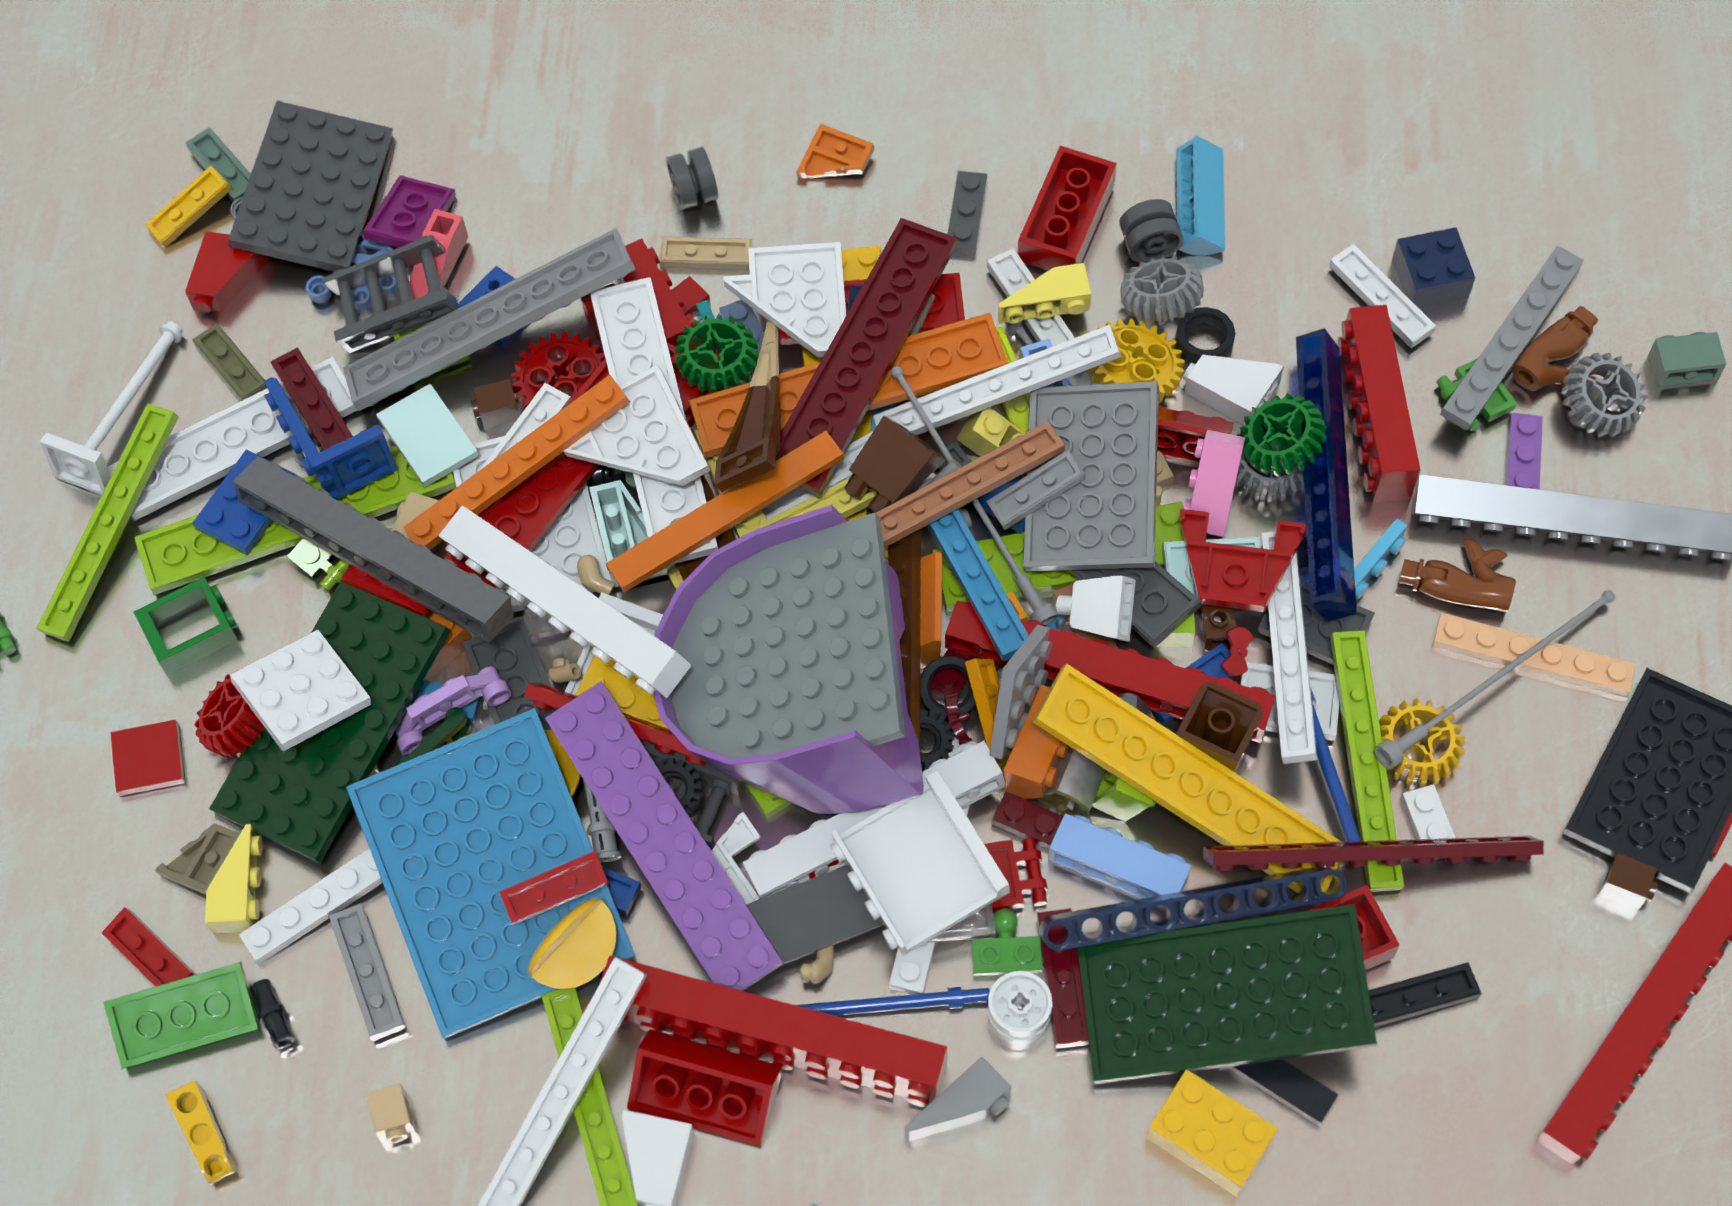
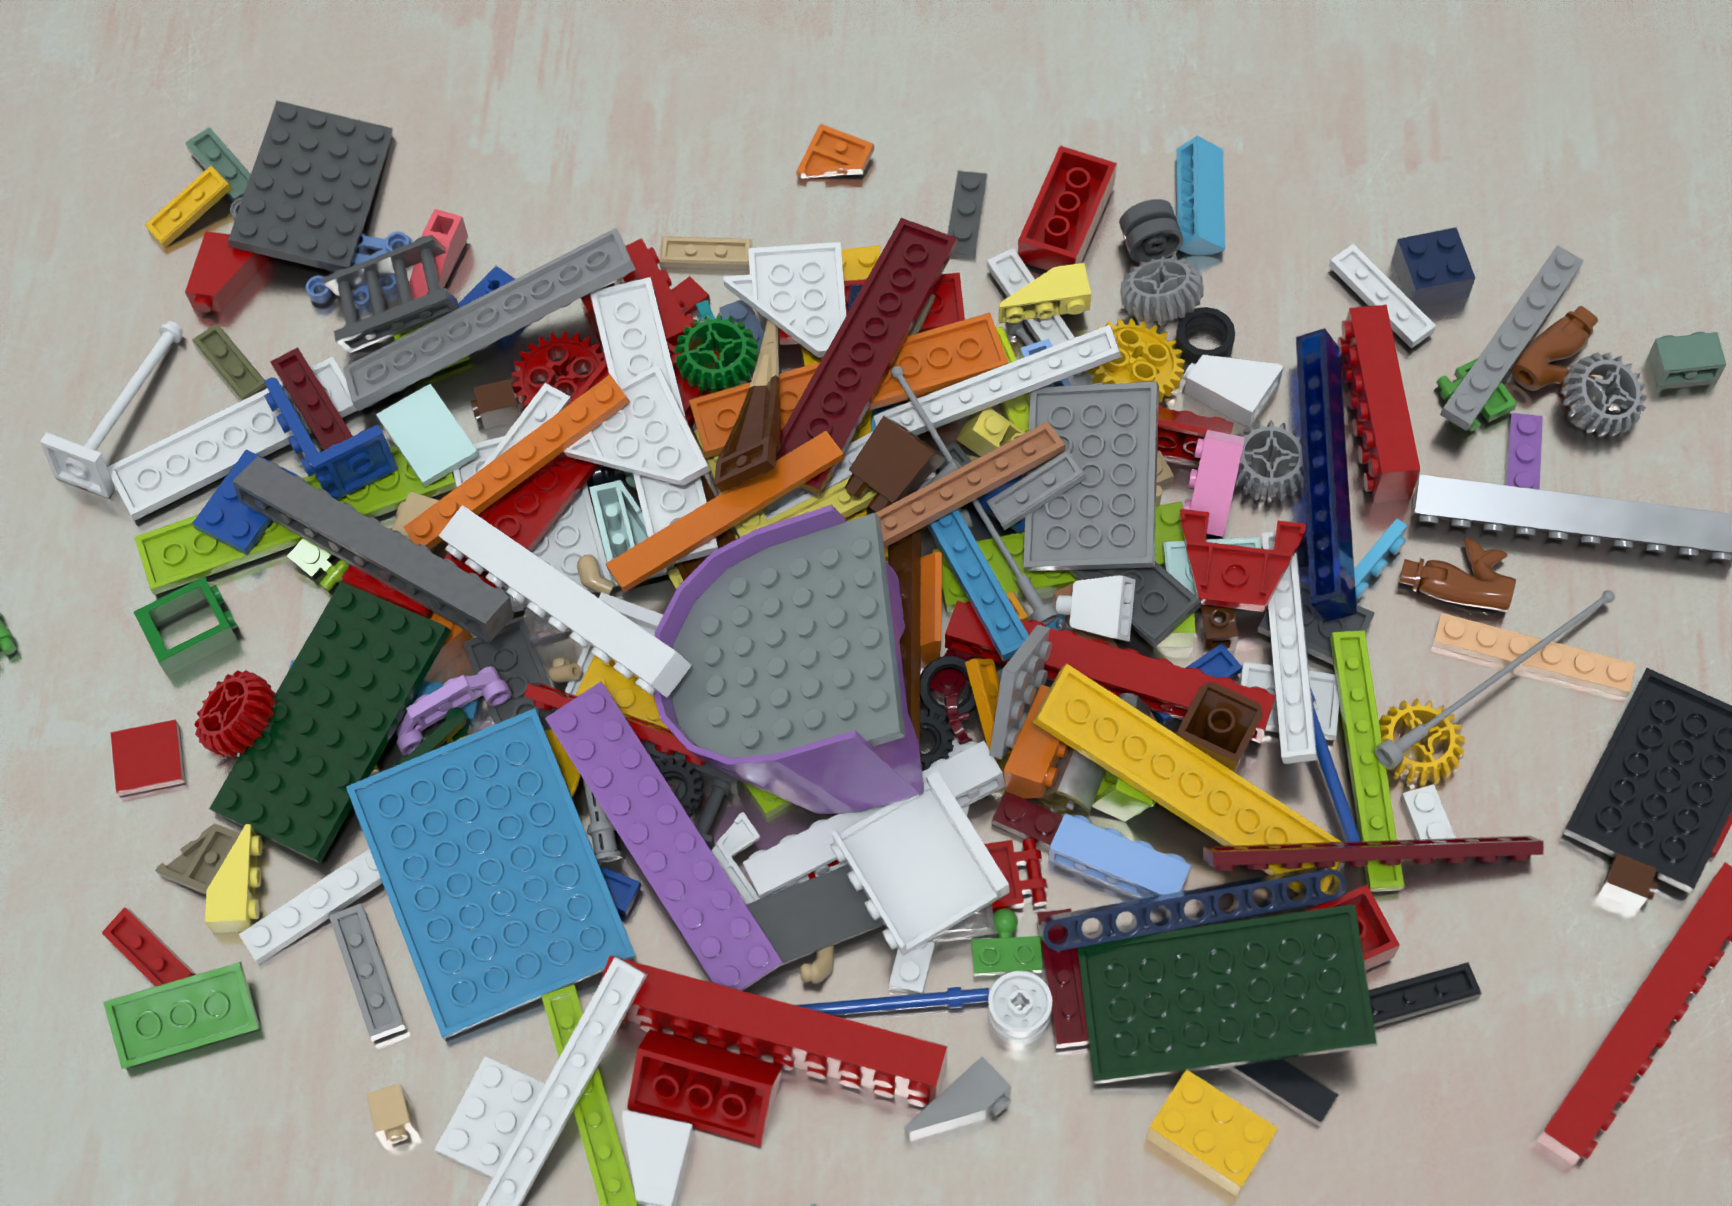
(107, 522): lime plate -> none
(201, 1131): yellow leg -> none
(272, 1014): black pin -> none
(300, 690): white plate -> none
(407, 211): magenta tile -> none
(489, 1117): none -> white plate
(554, 888): red plate -> none
(575, 947): yellow piece -> none
(692, 178): dark grey wheel -> none
(1239, 640): red piece -> none
(1280, 445): green gear -> none

